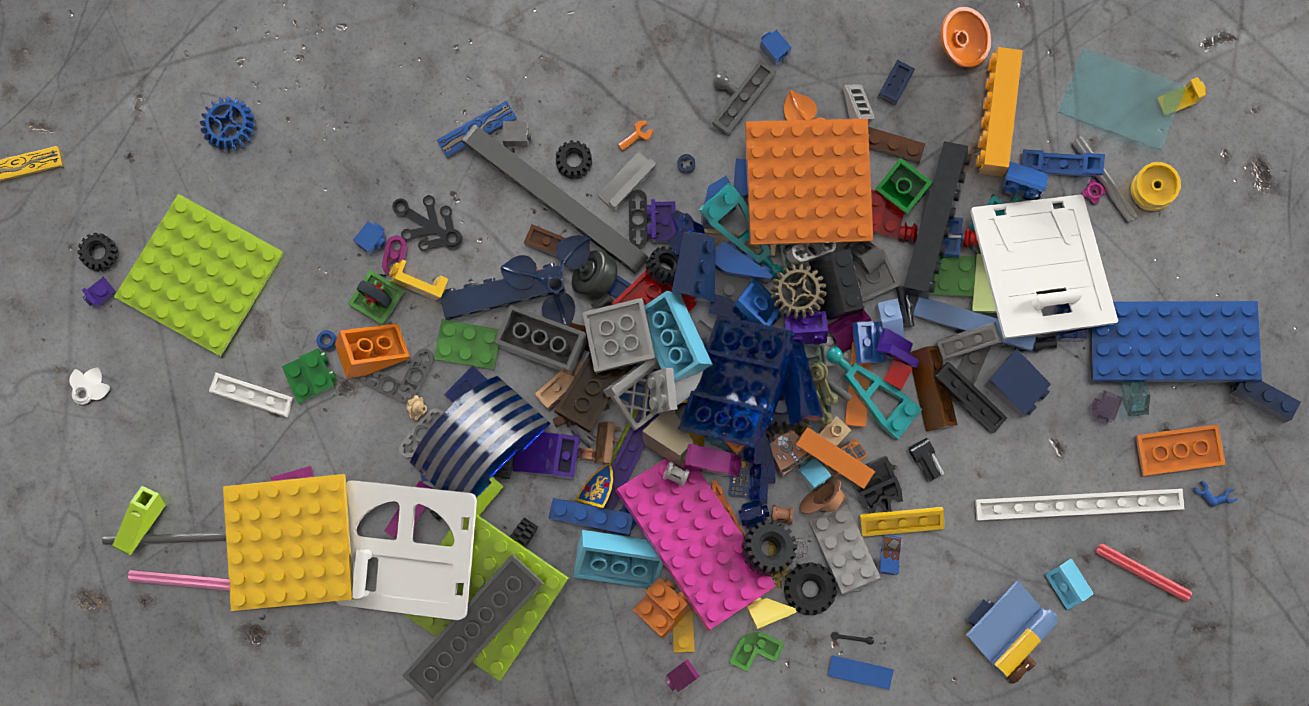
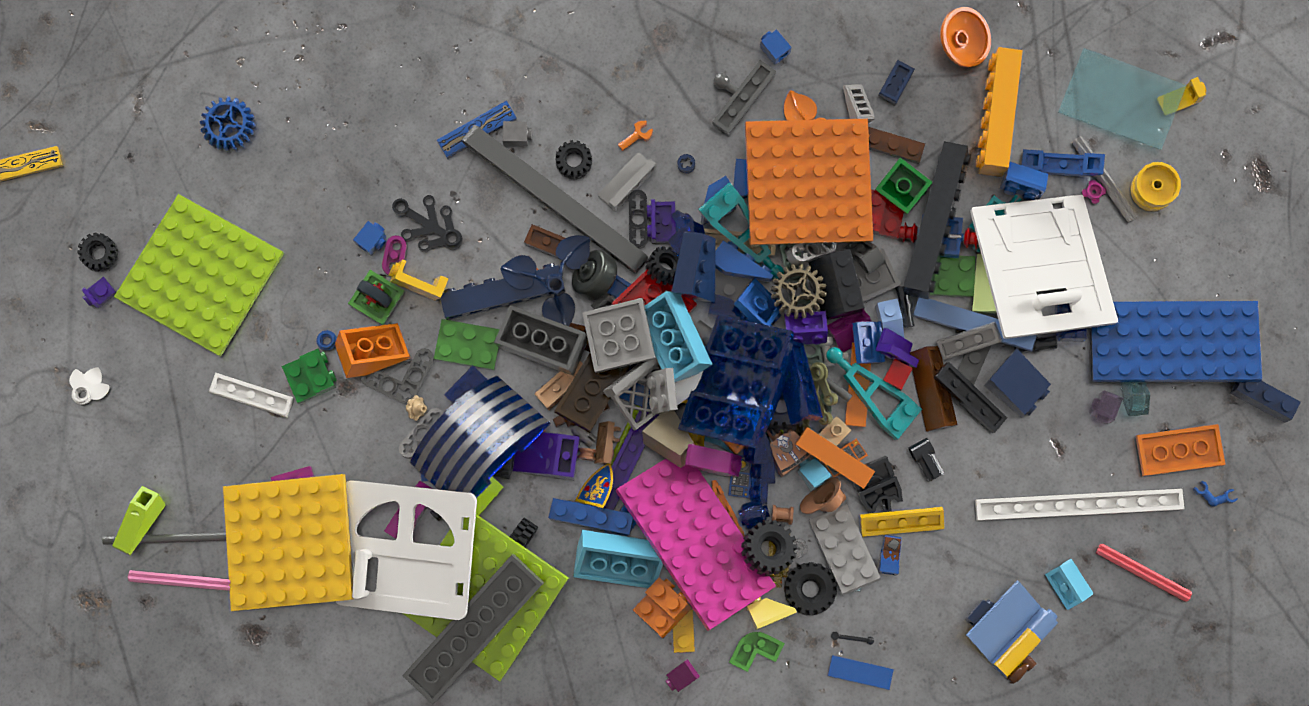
(676, 474): light grey bush -> none

